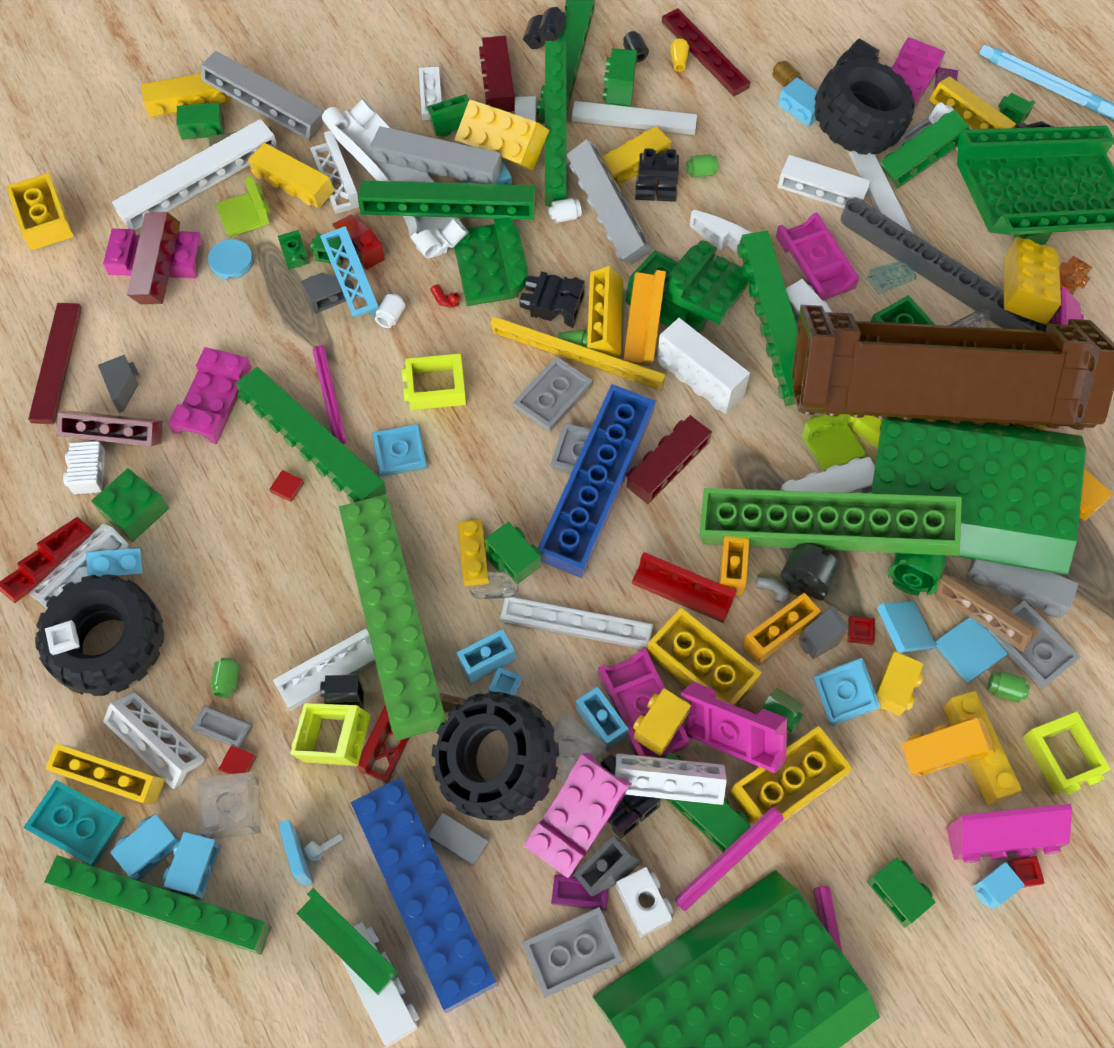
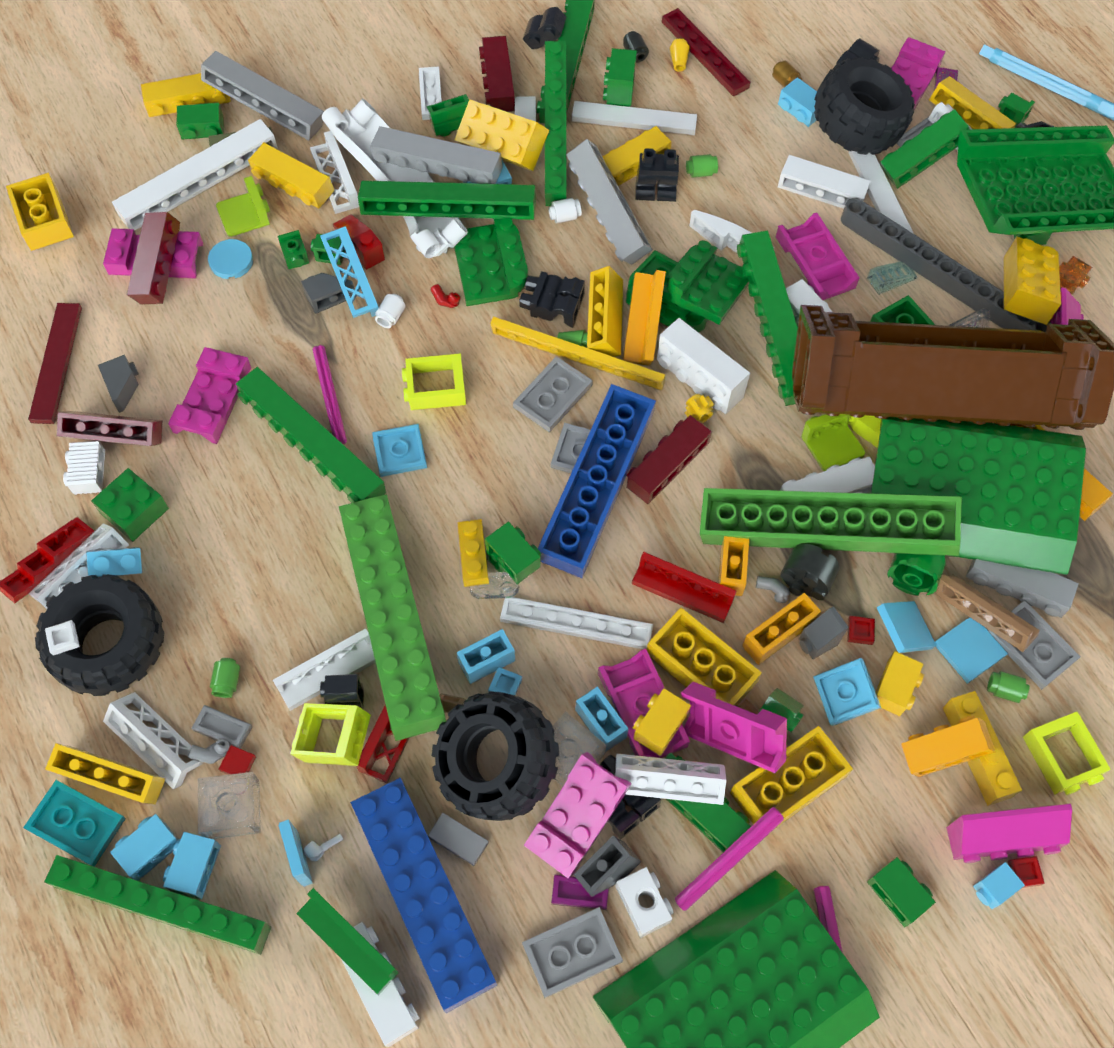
(210, 754): none -> light grey arm
(286, 486): red tile -> none
(699, 407): none -> yellow gear

